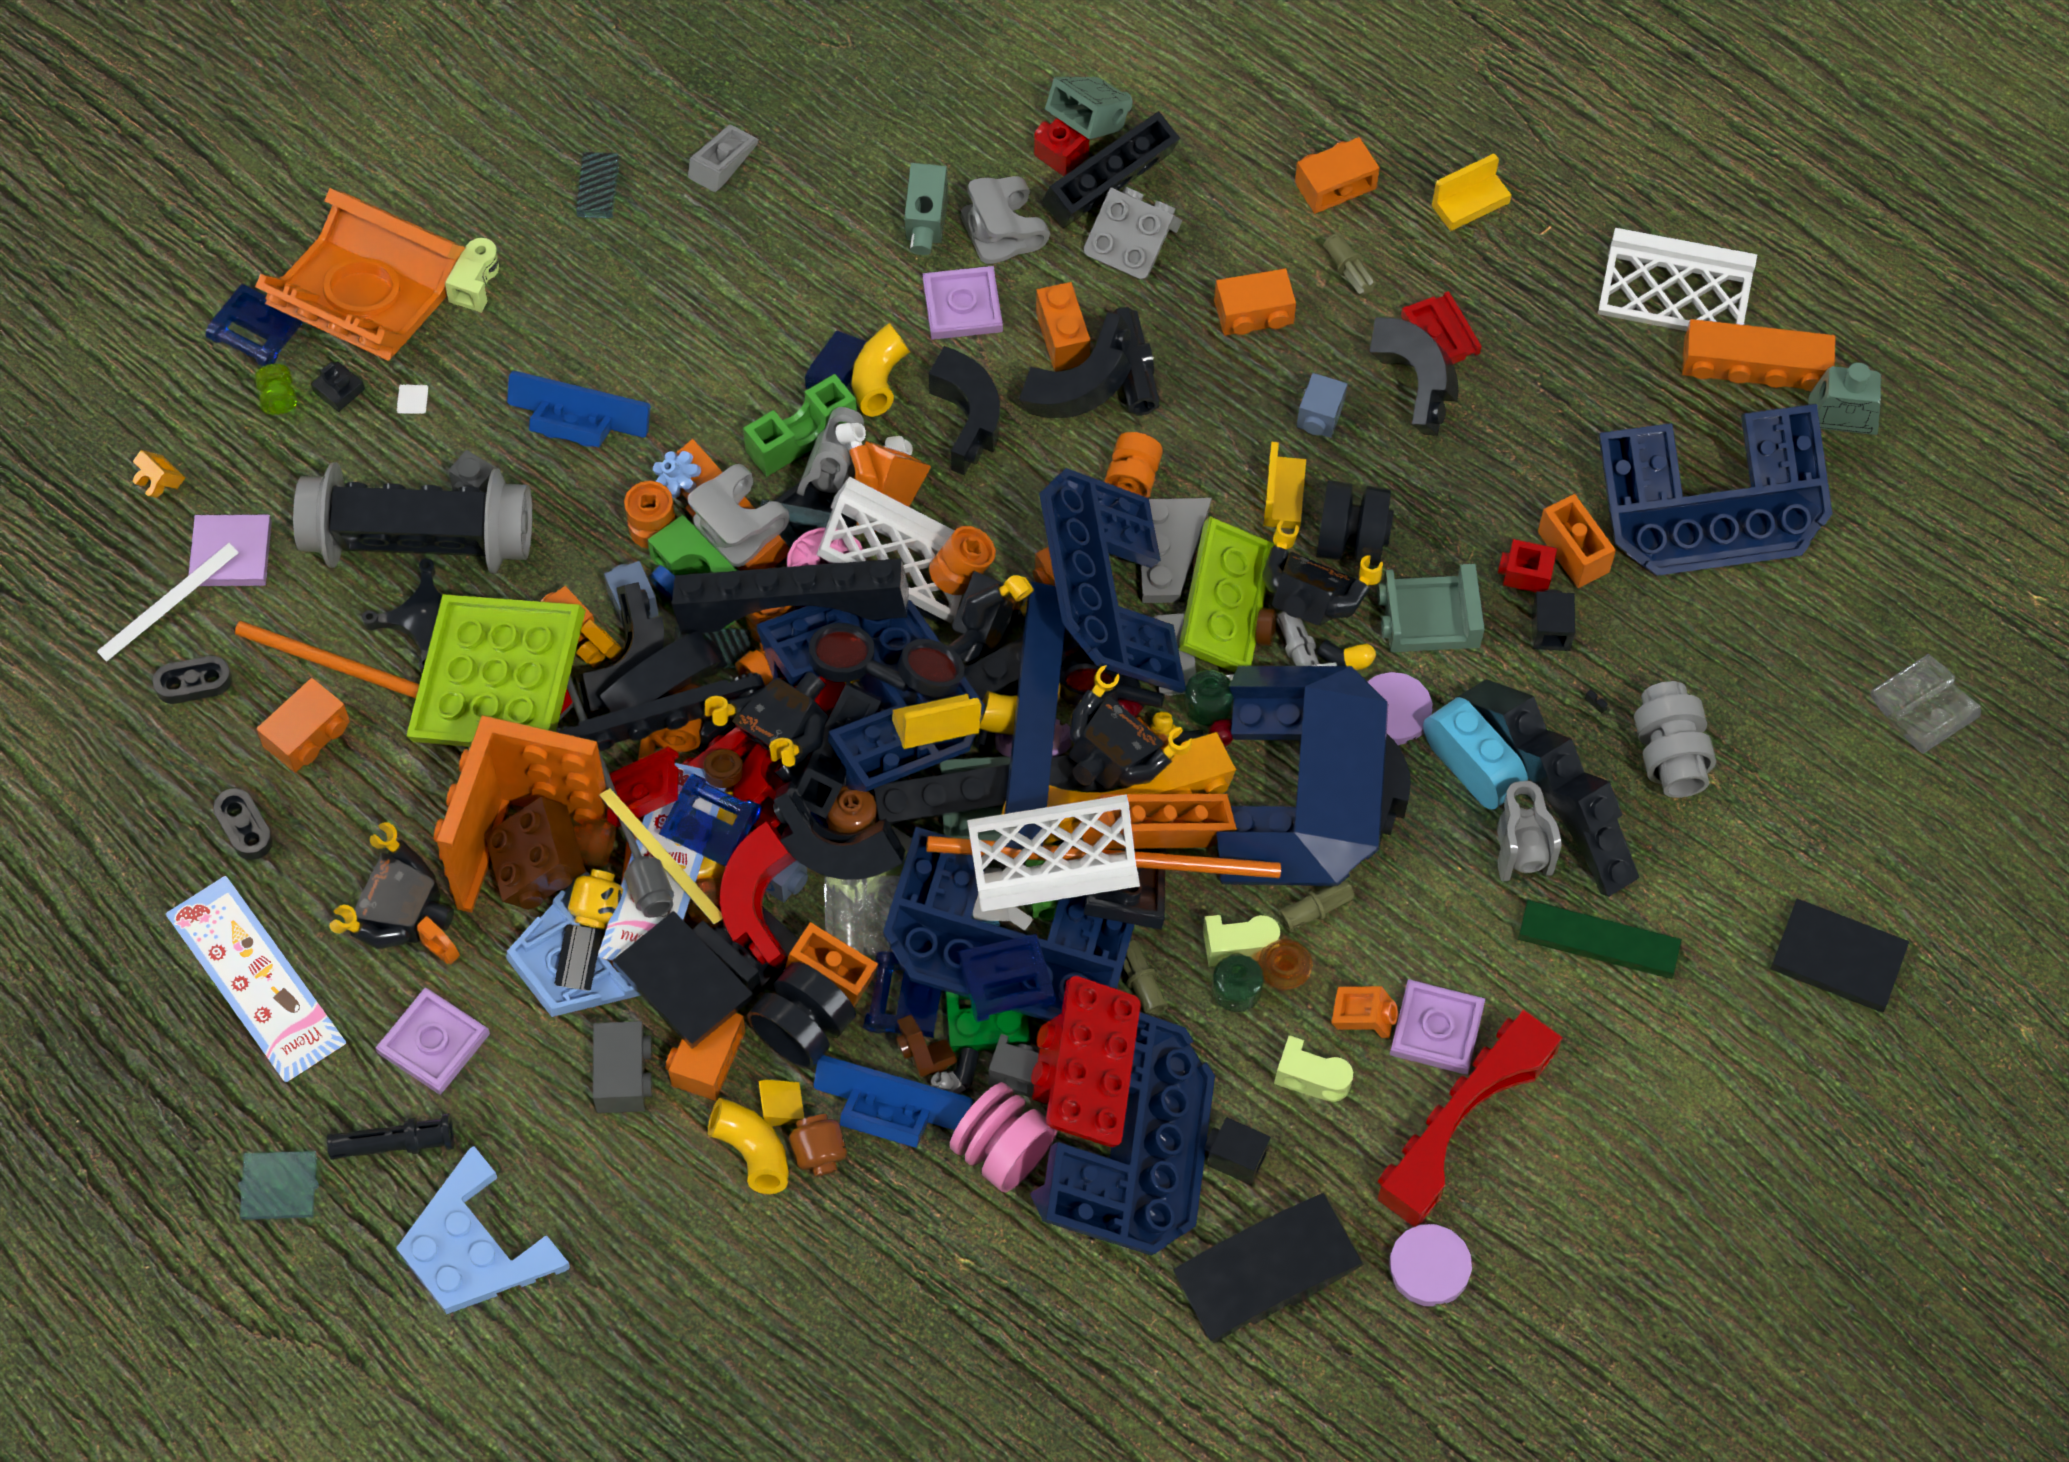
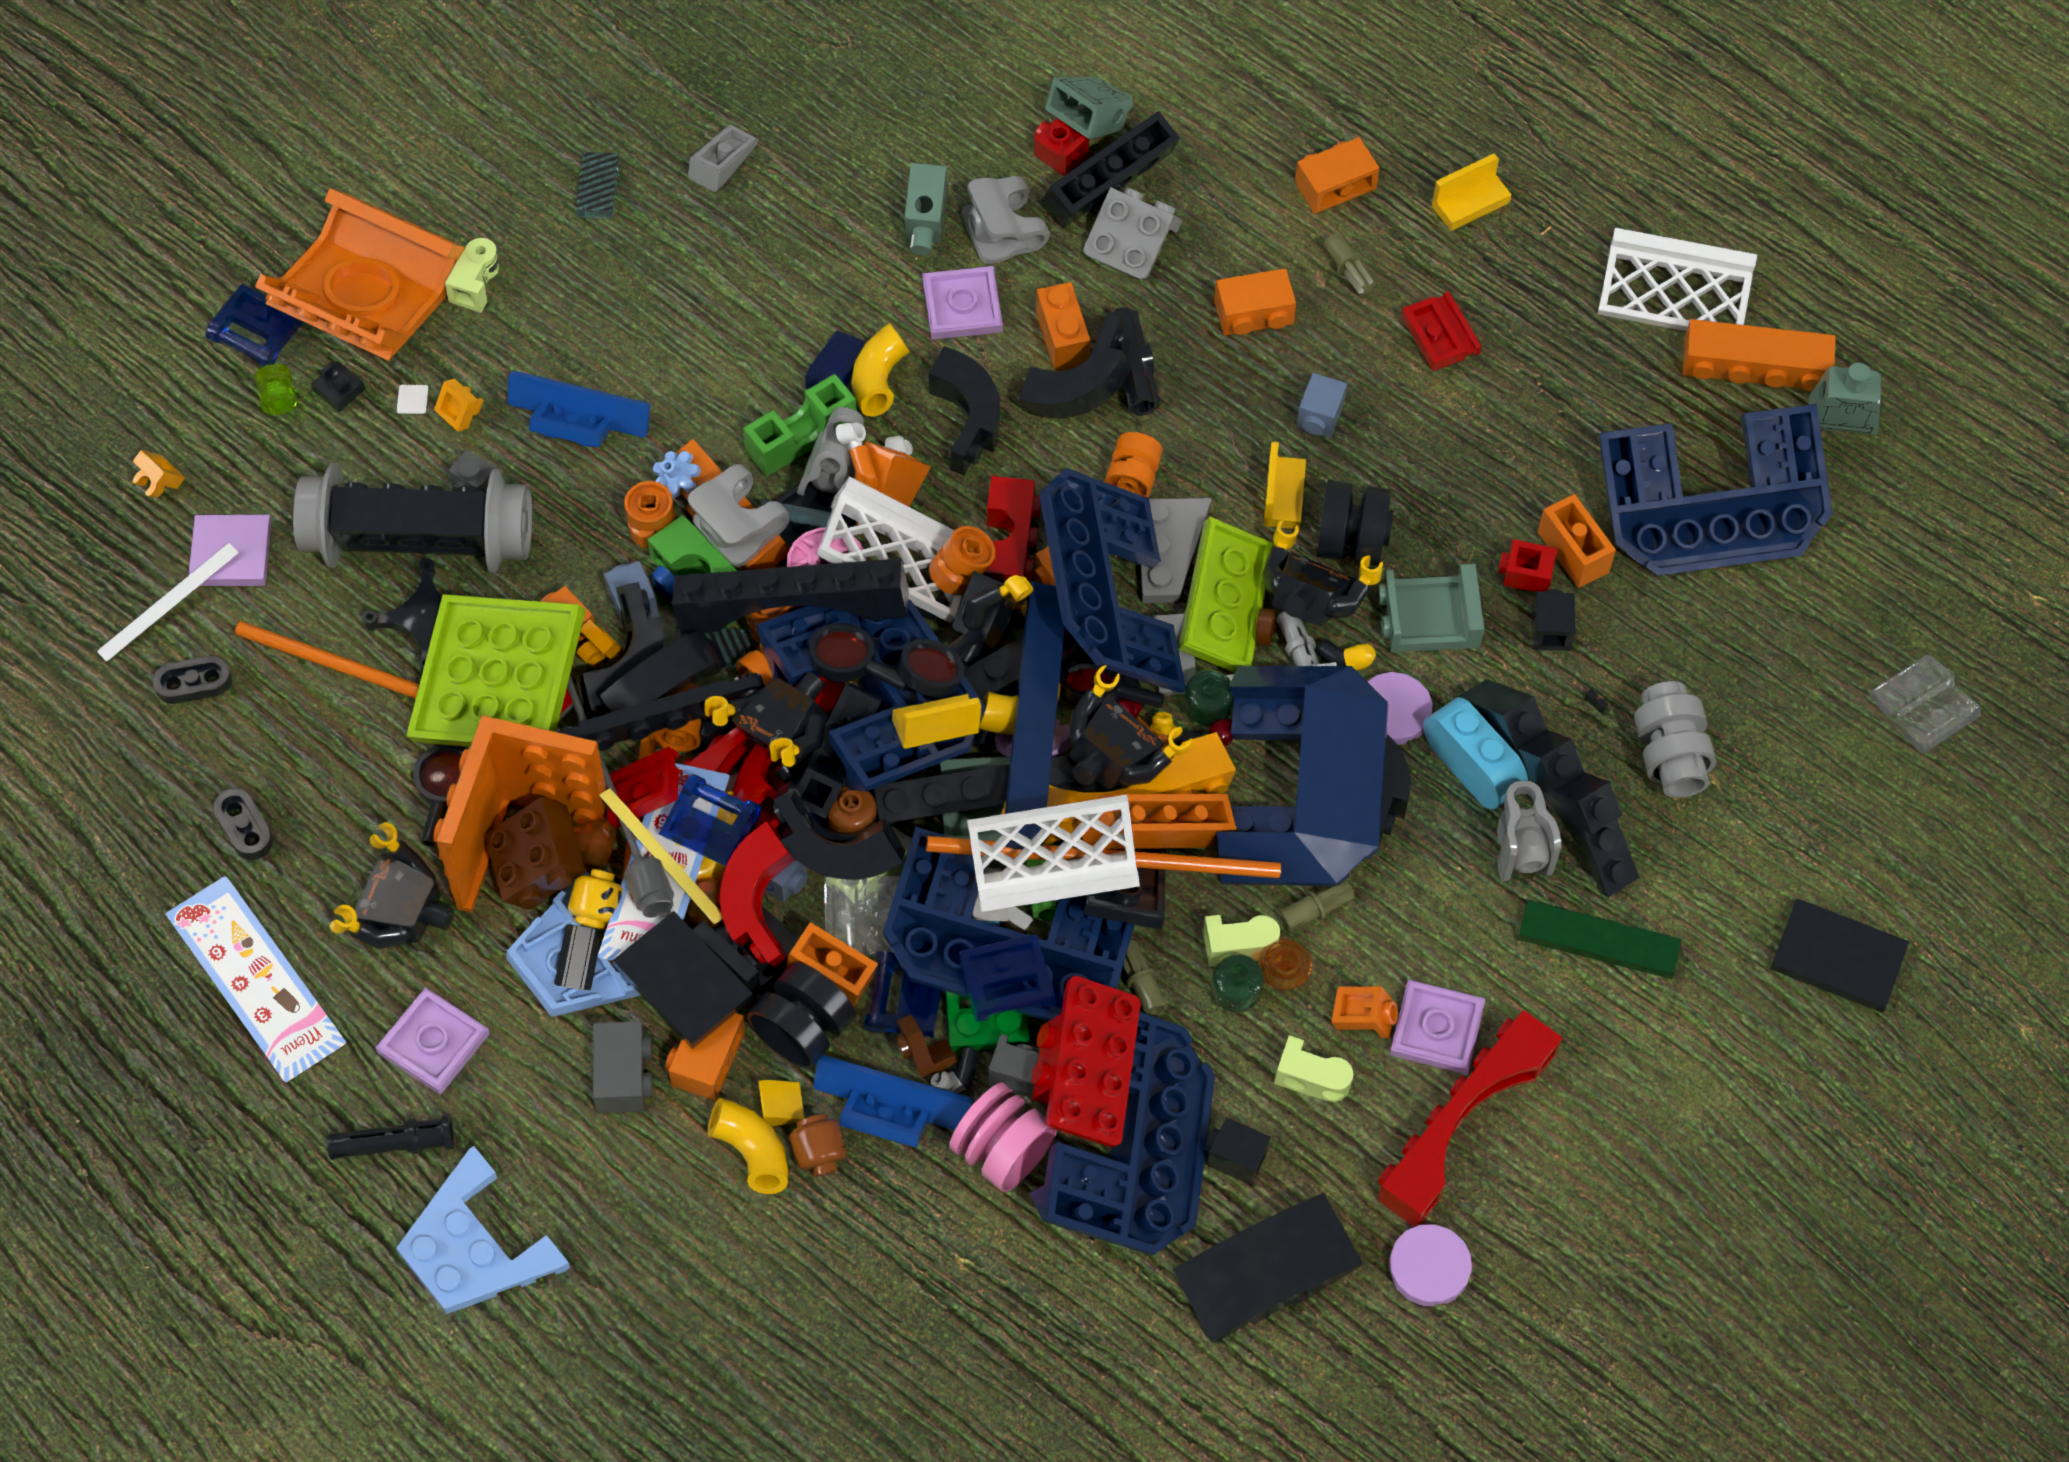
(278, 1185): clear light blue piece -> none
(303, 725): orange brick -> none
(433, 777): none -> piece
(437, 941): orange tile -> none
(457, 404): none -> light orange tile
(723, 768): reddish brown tile -> none
(1012, 508): none -> red arch
(1408, 344): black arch -> none

